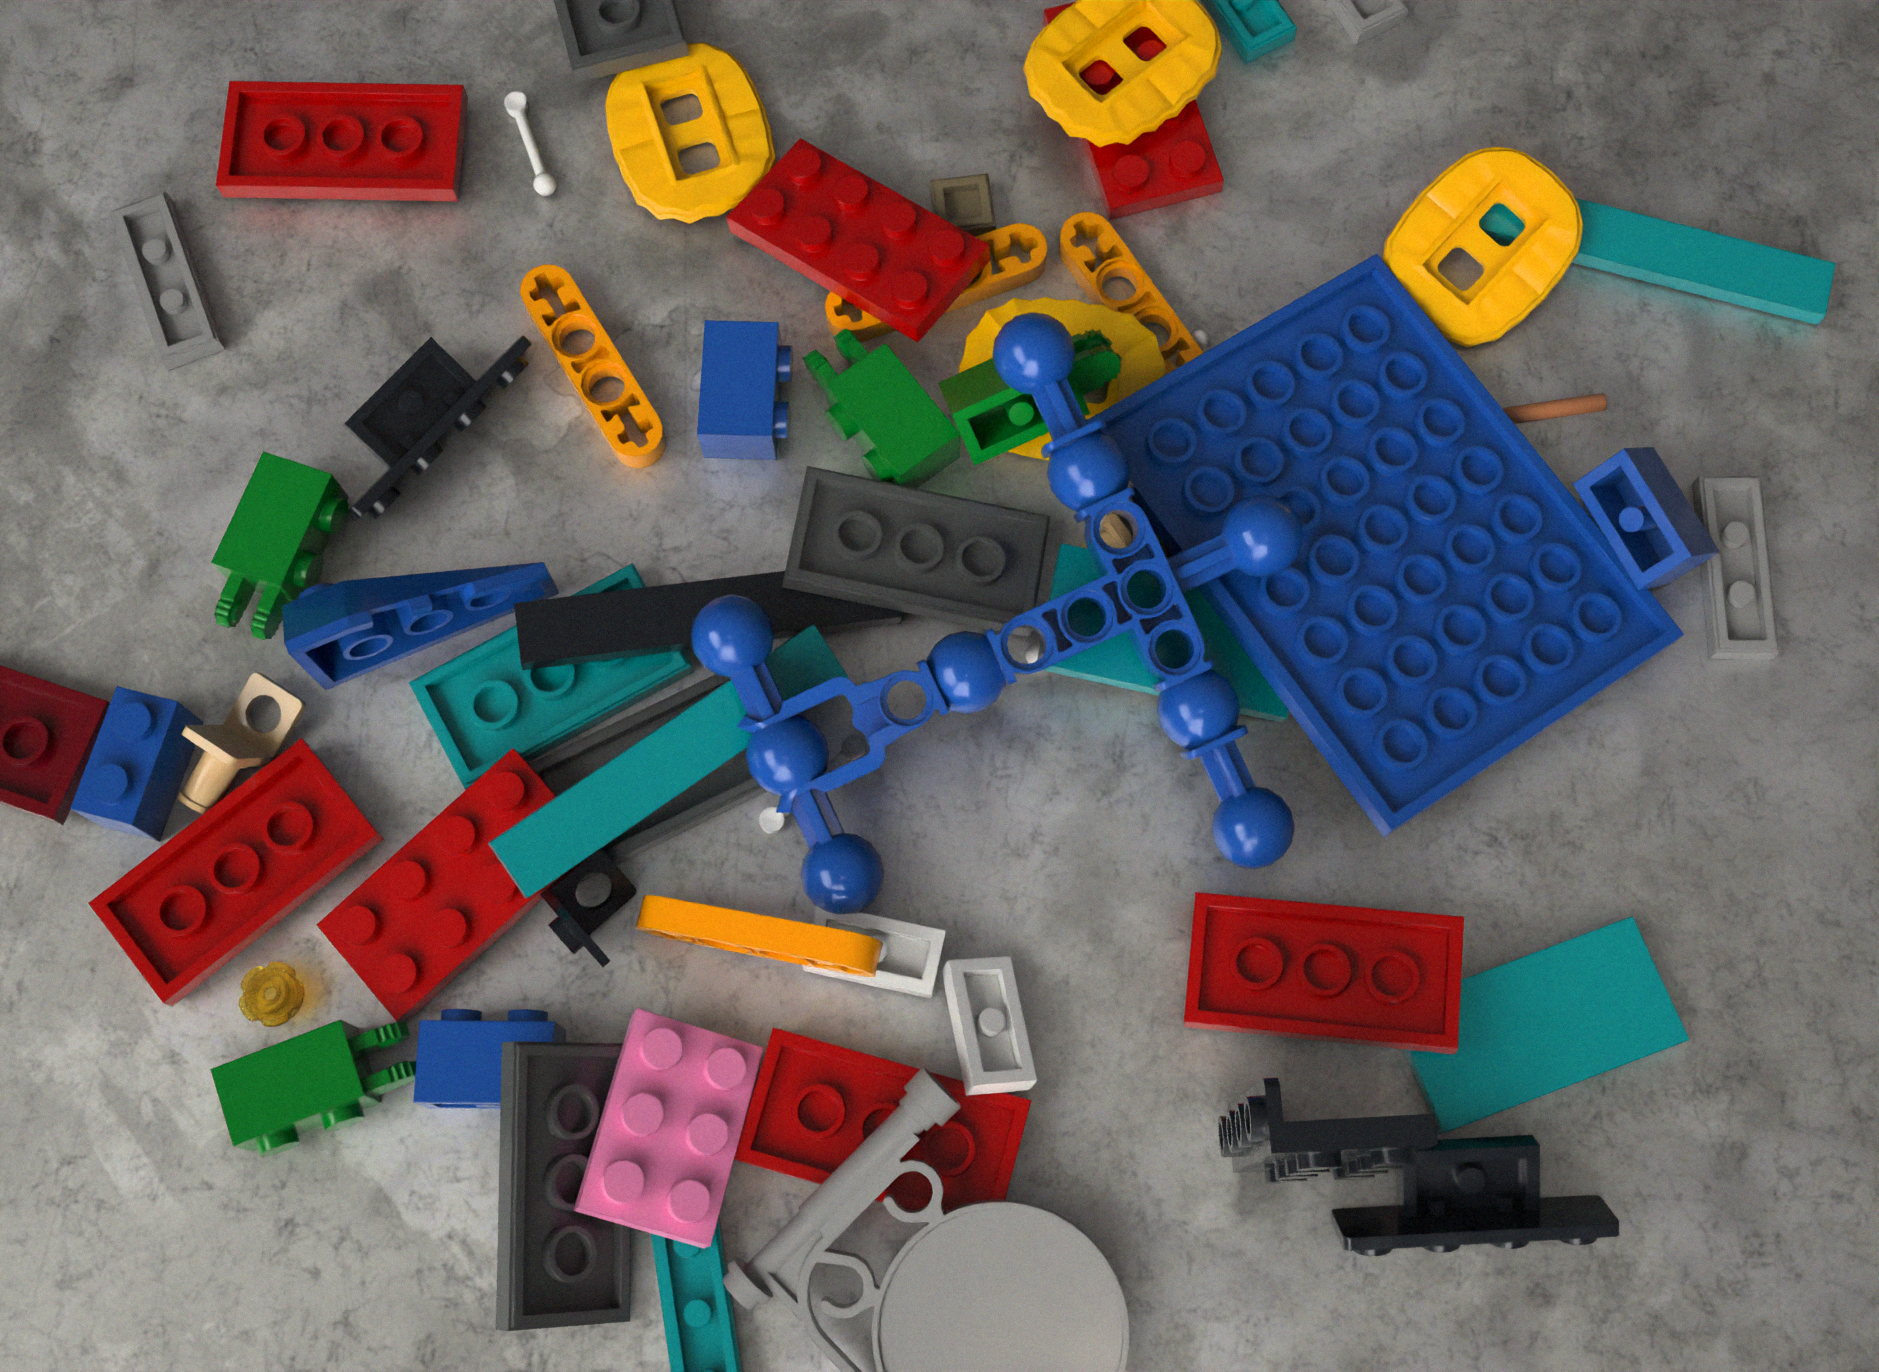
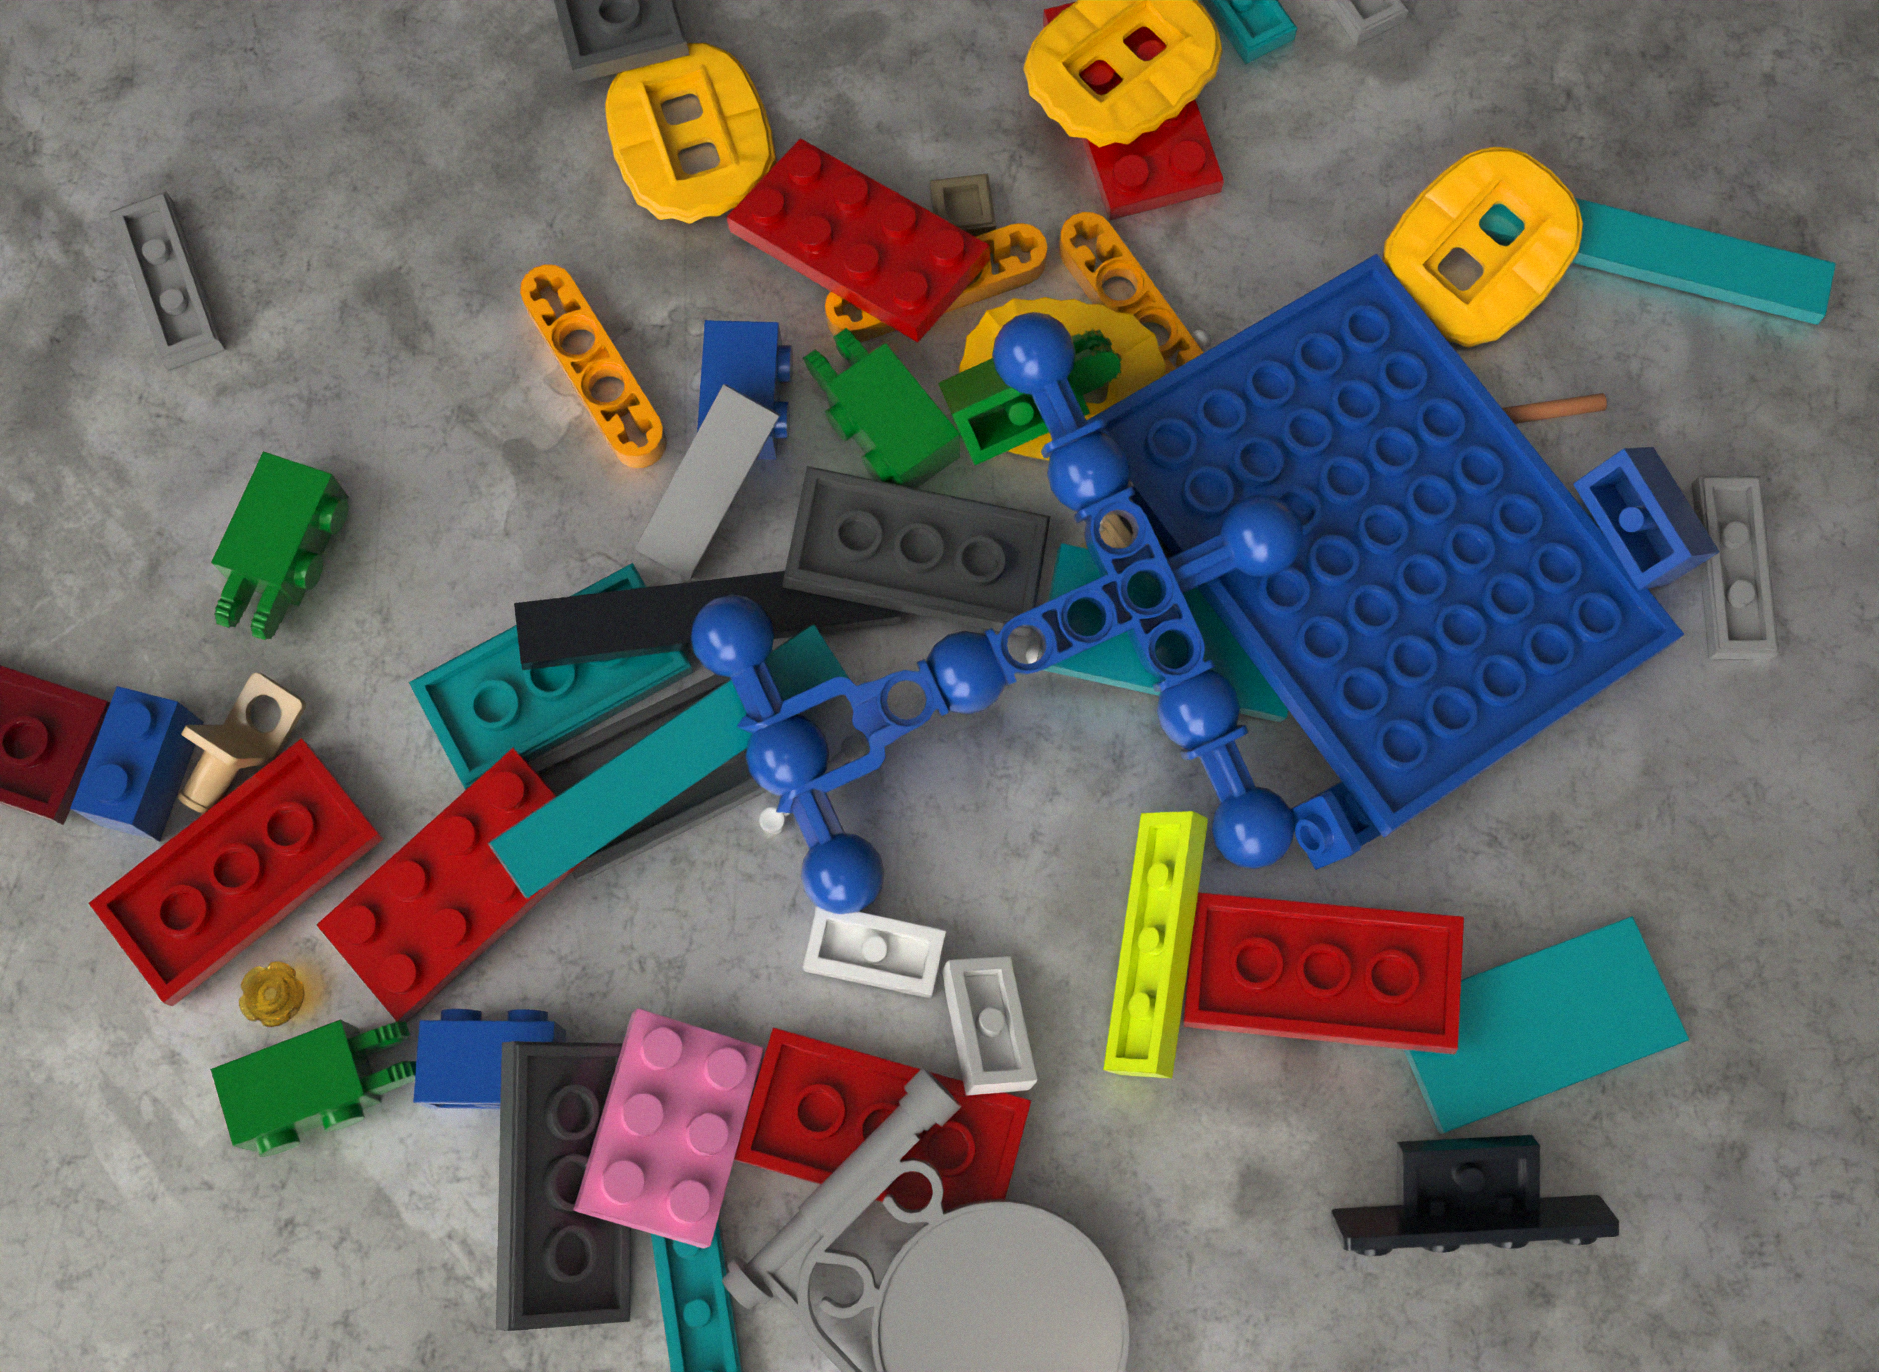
(342, 141): red plate -> none
(372, 622): blue wedge -> none
(416, 409): black bracket -> none
(517, 106): white hinge -> none
(579, 921): black bracket -> none
(707, 481): none -> light grey tile
(760, 935): light orange beam -> none
(1156, 945): none -> neon yellow plate
(1301, 1150): black bracket -> none
(1332, 826): none -> blue bracket

